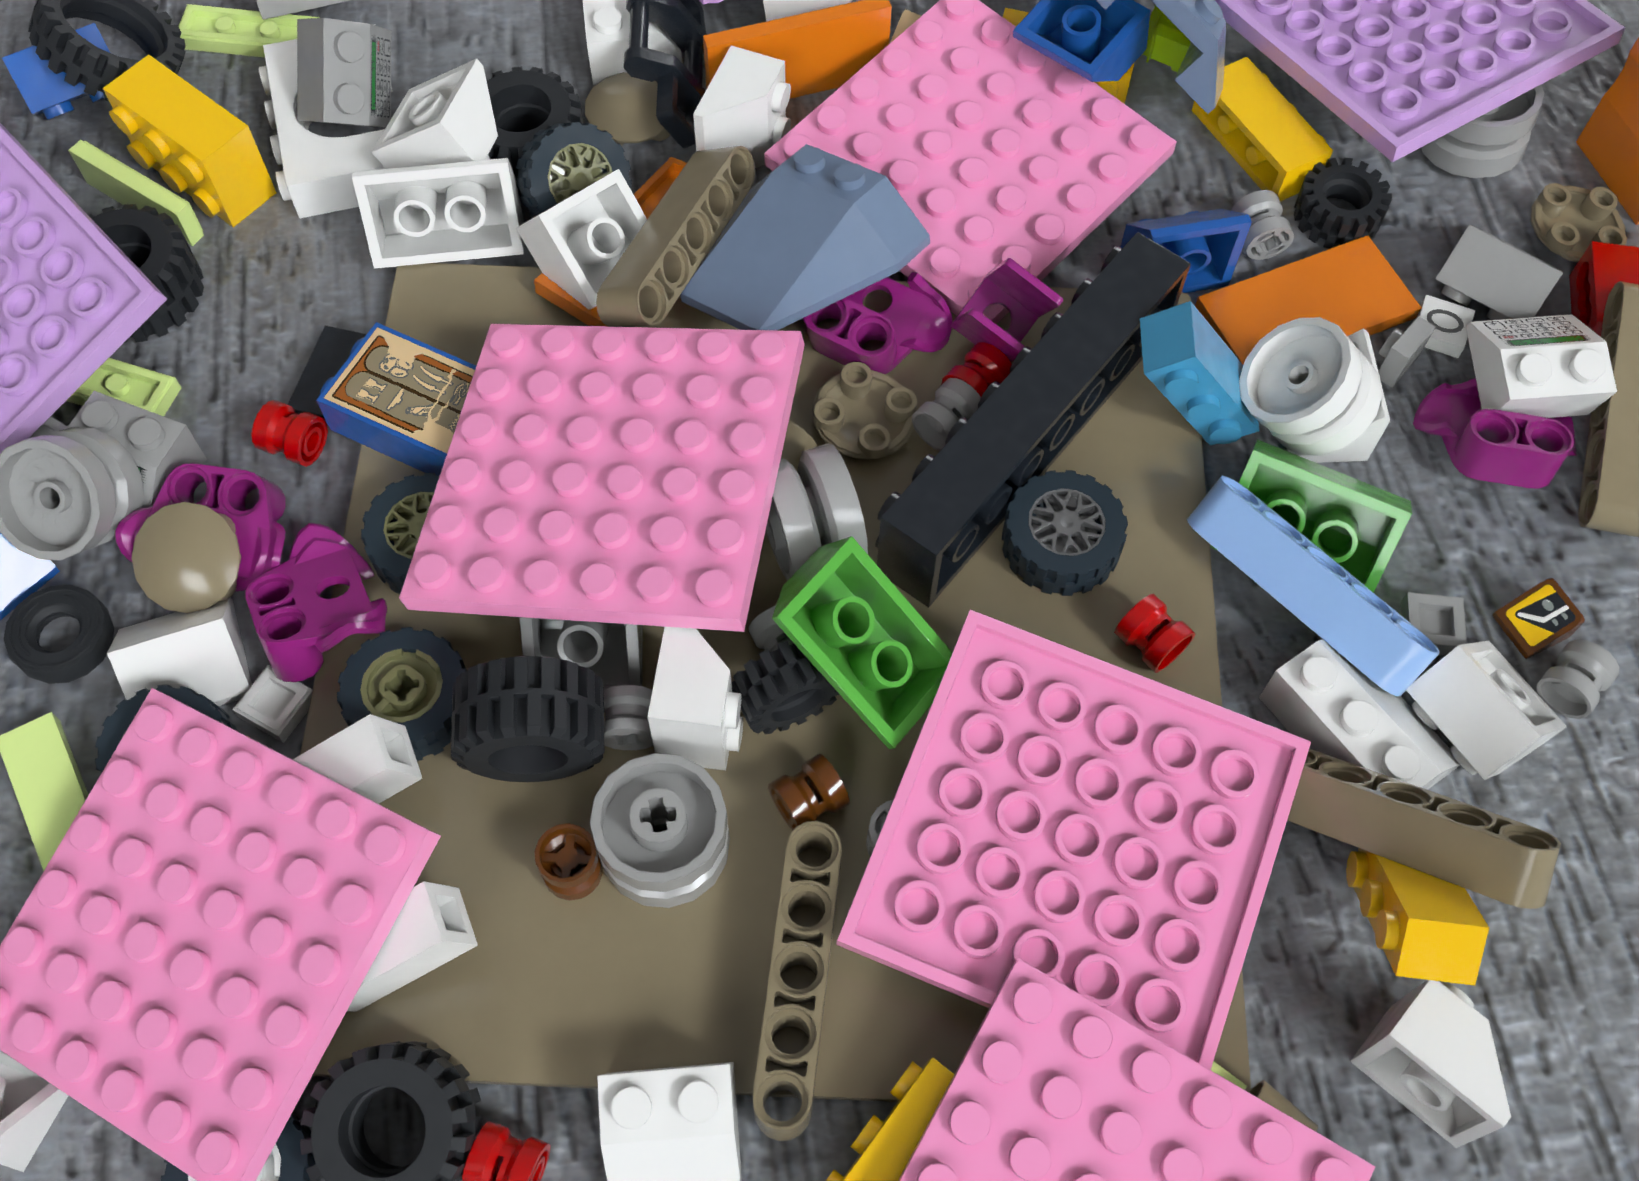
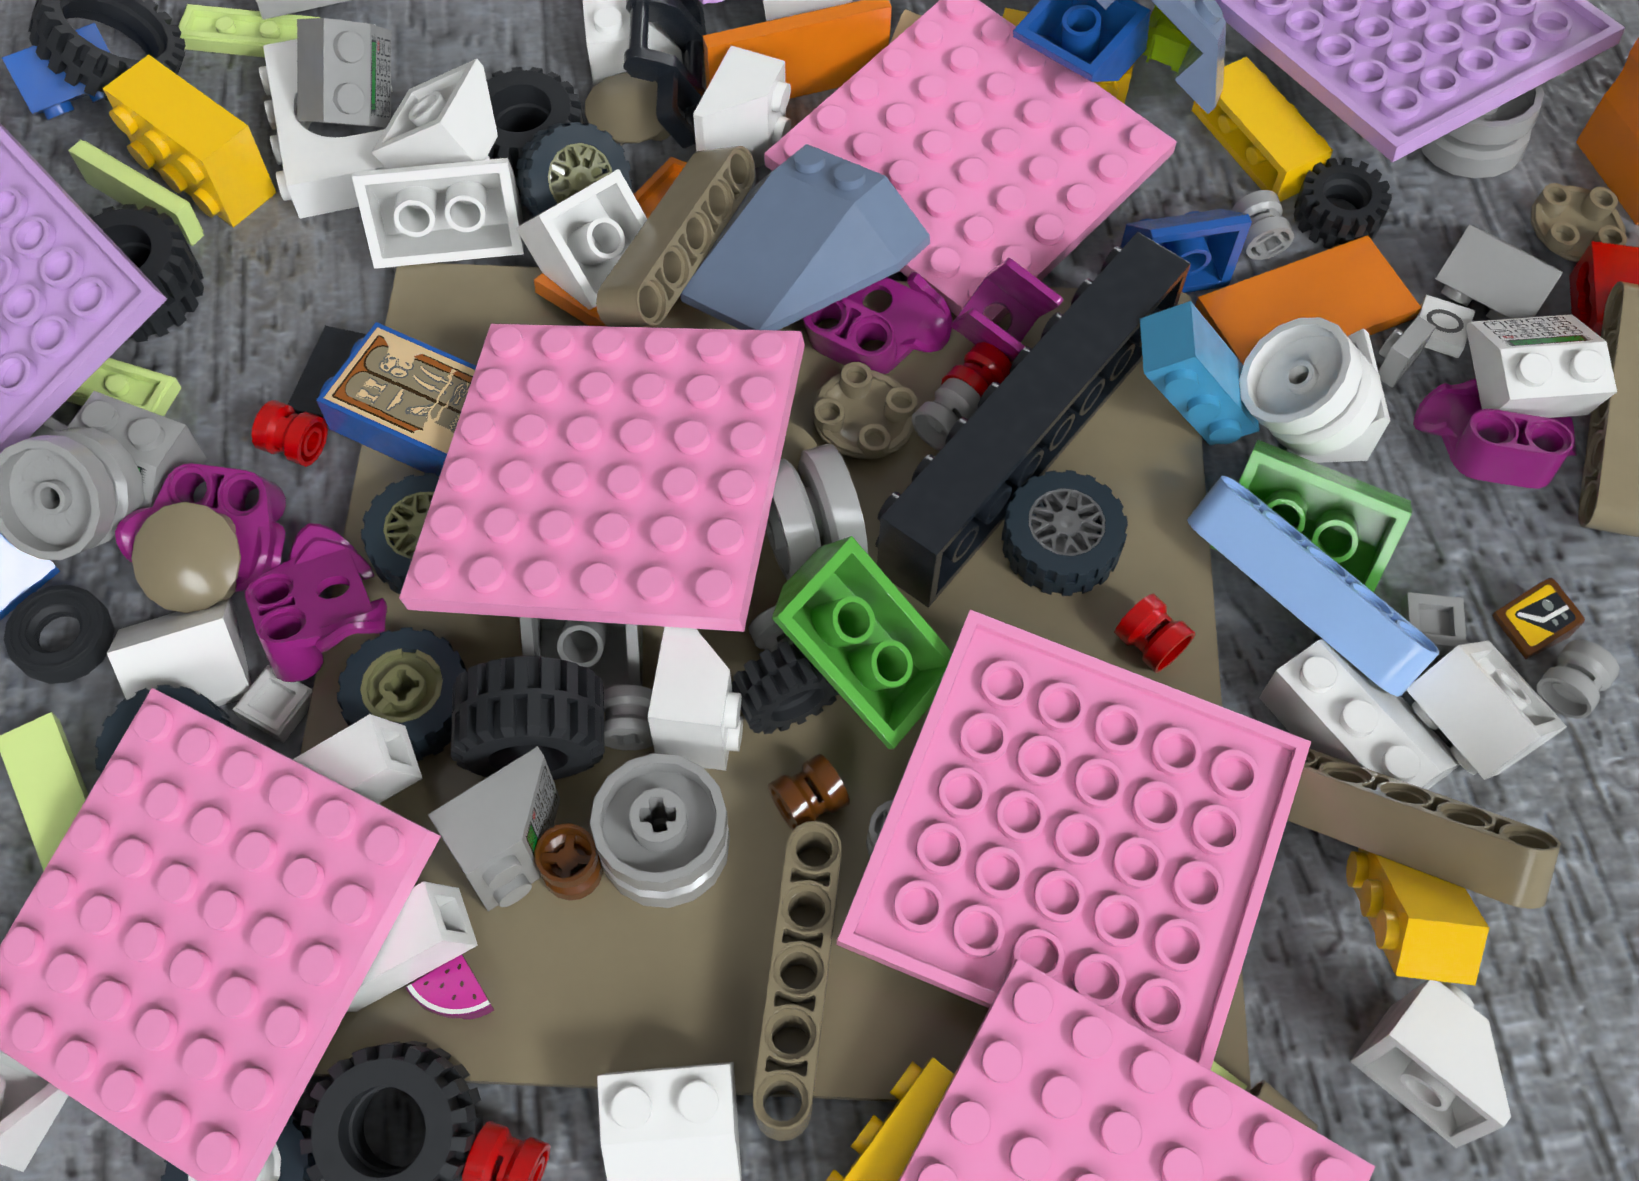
(451, 991): none -> dark pink tile
(497, 828): none -> light grey slope

